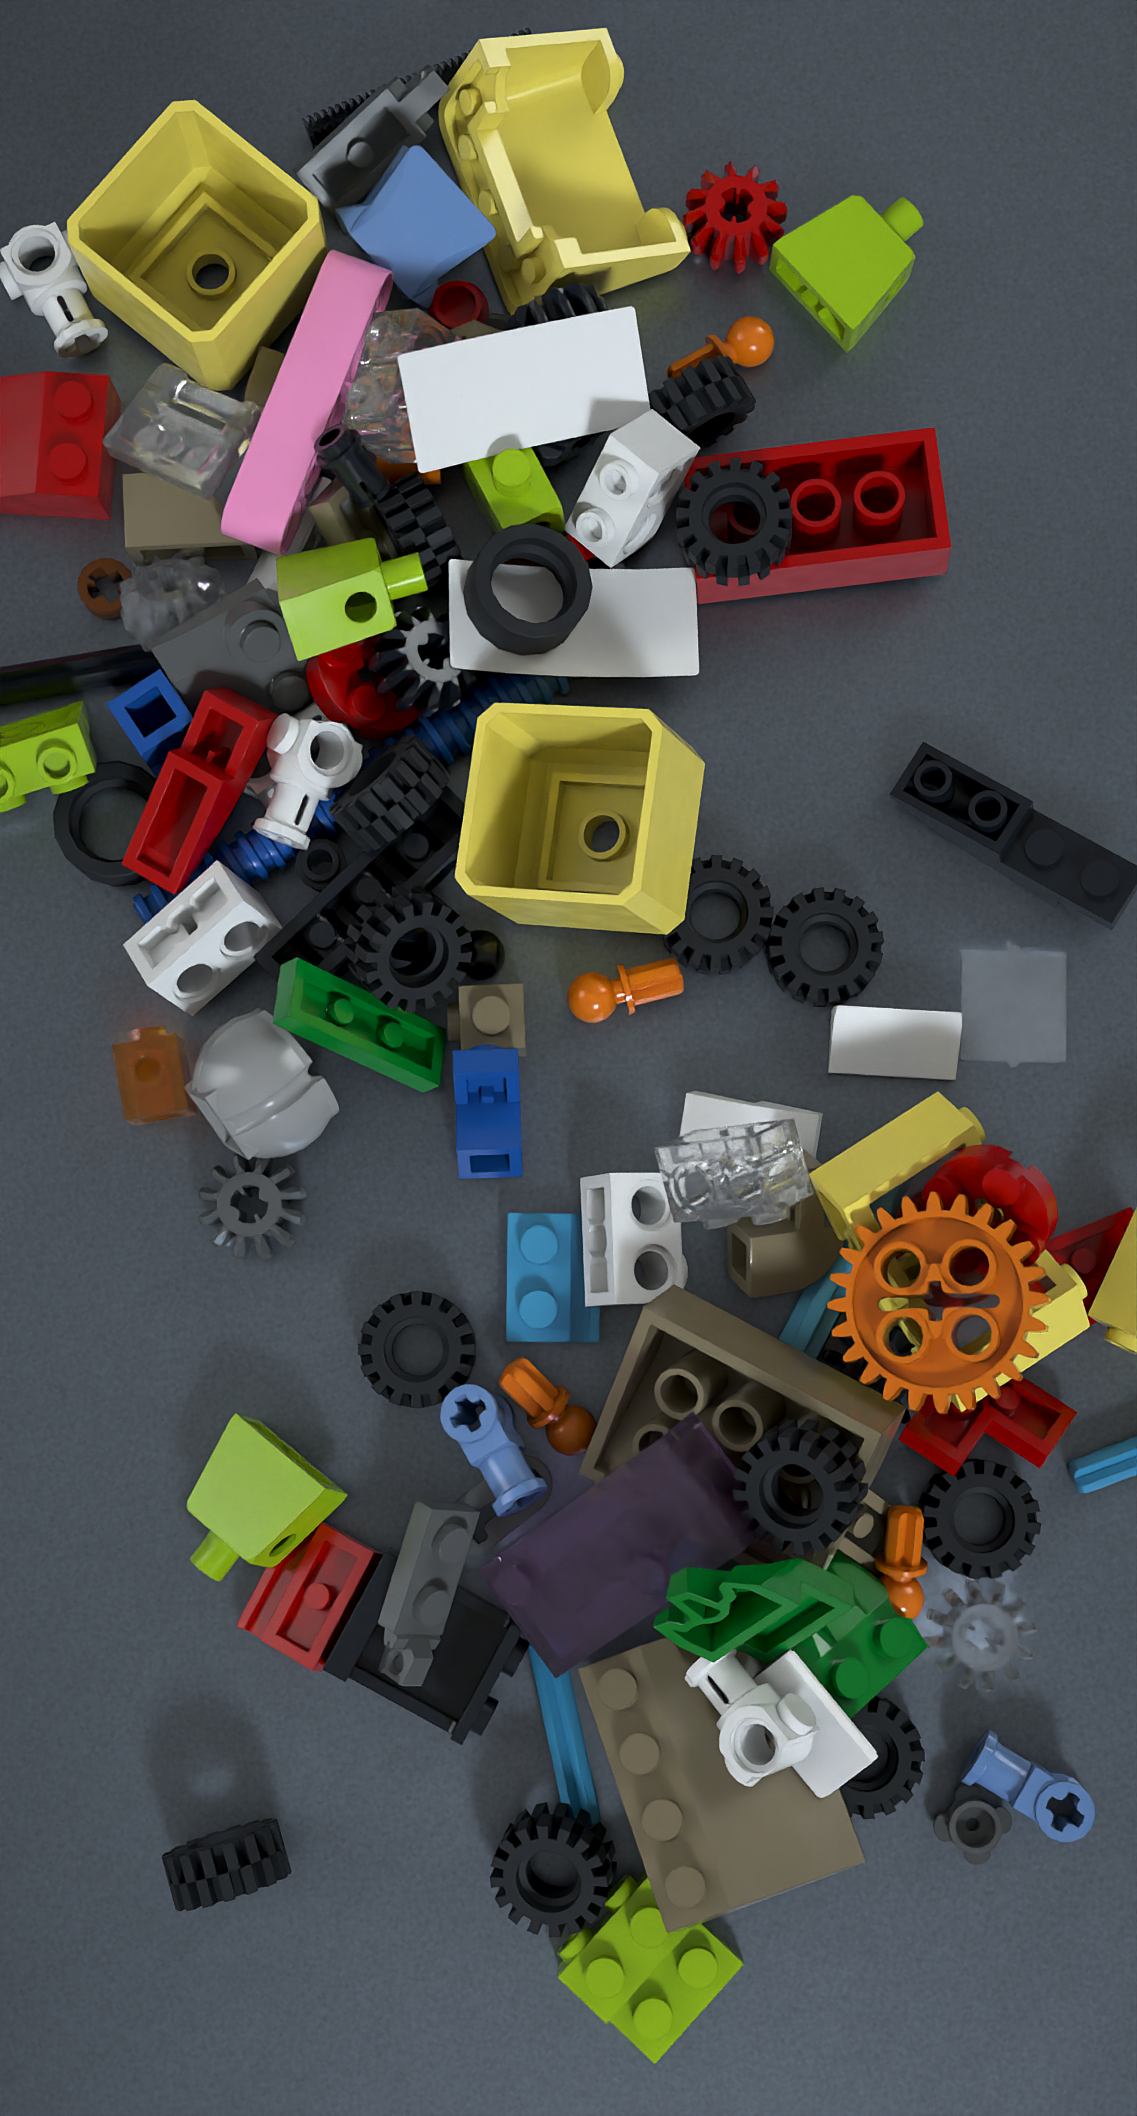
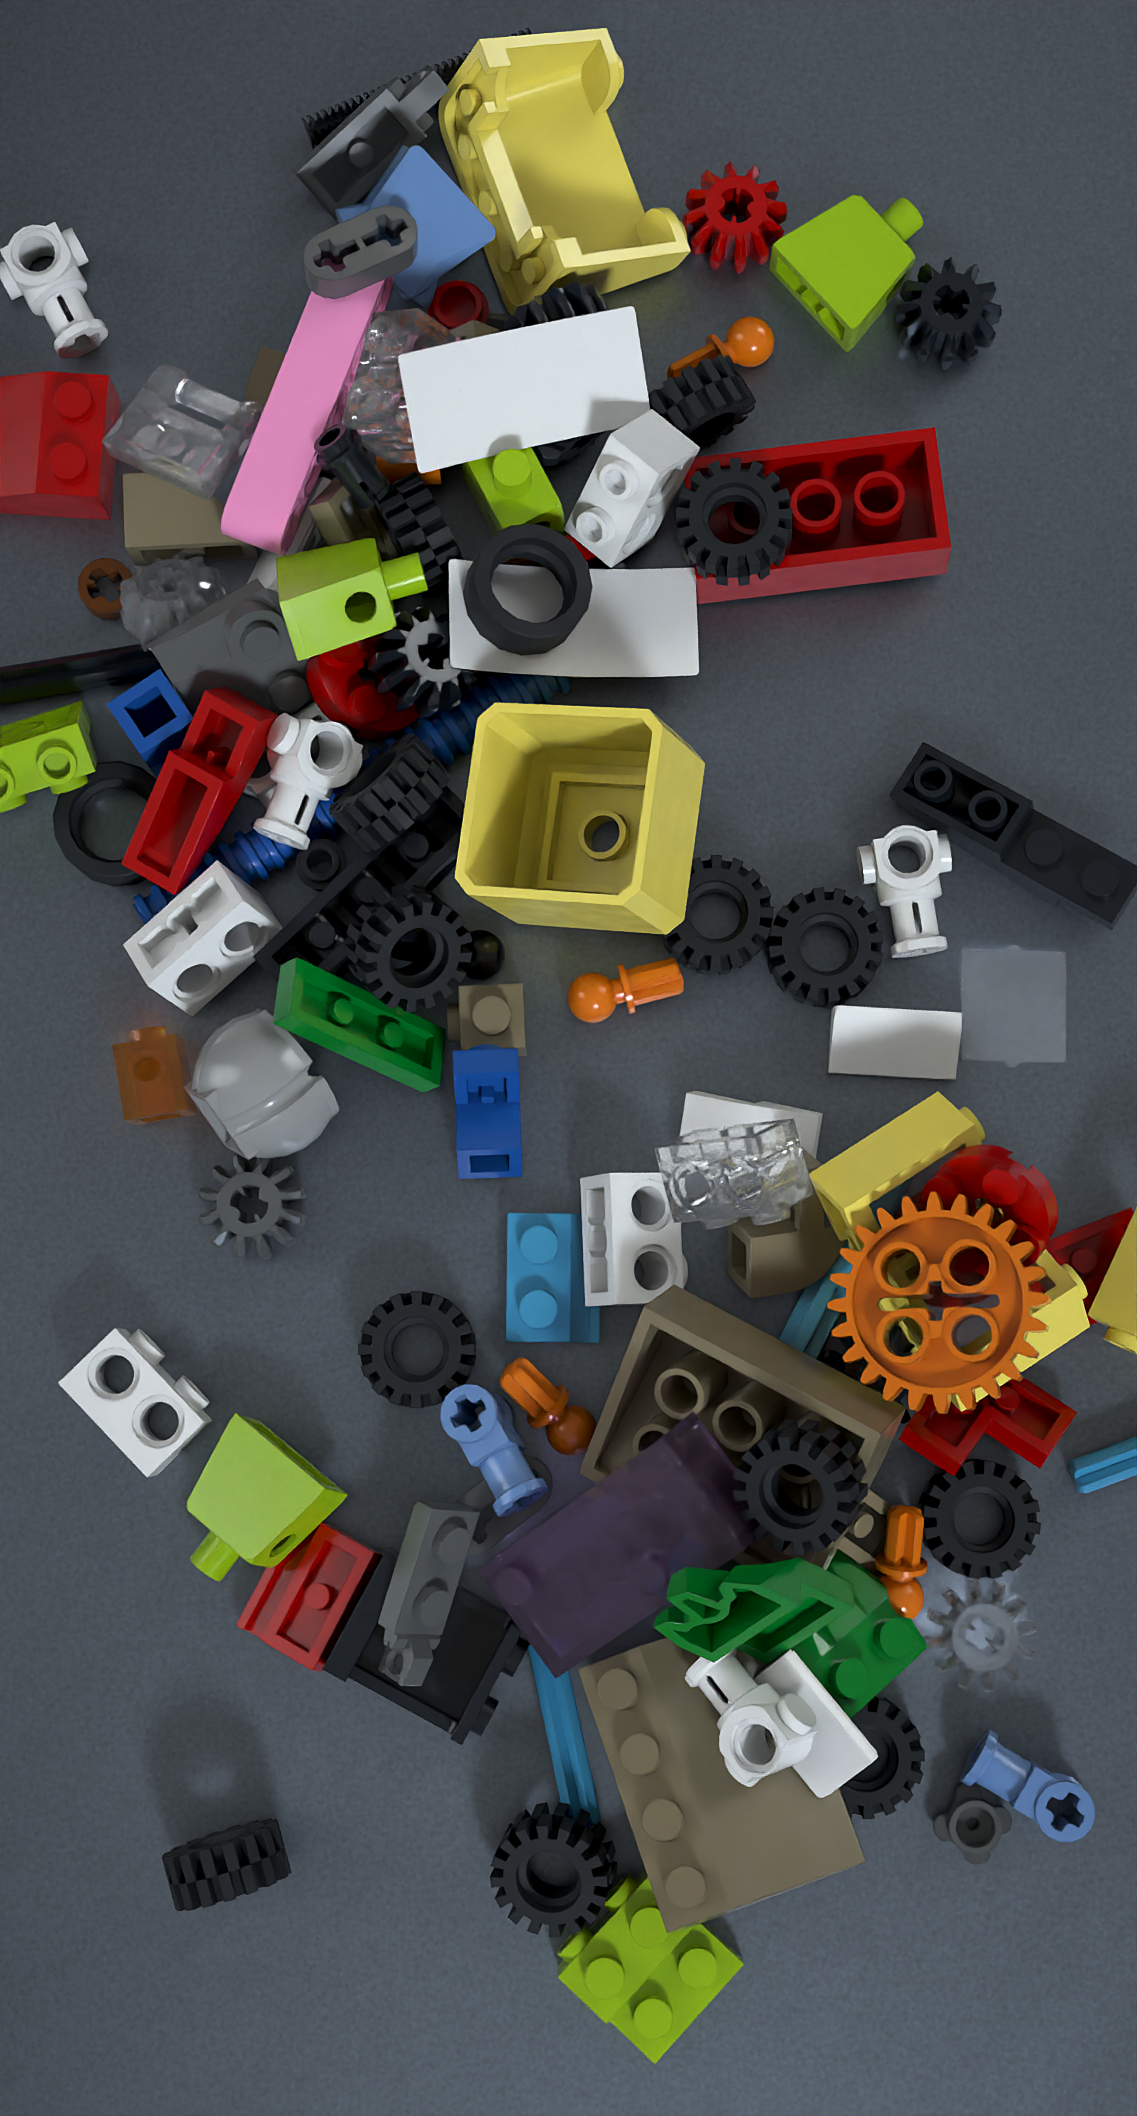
(126, 1413): none -> white brick
(193, 200): light yellow plate -> none
(362, 255): none -> dark grey beam
(909, 892): none -> white connector
(953, 294): none -> black gear

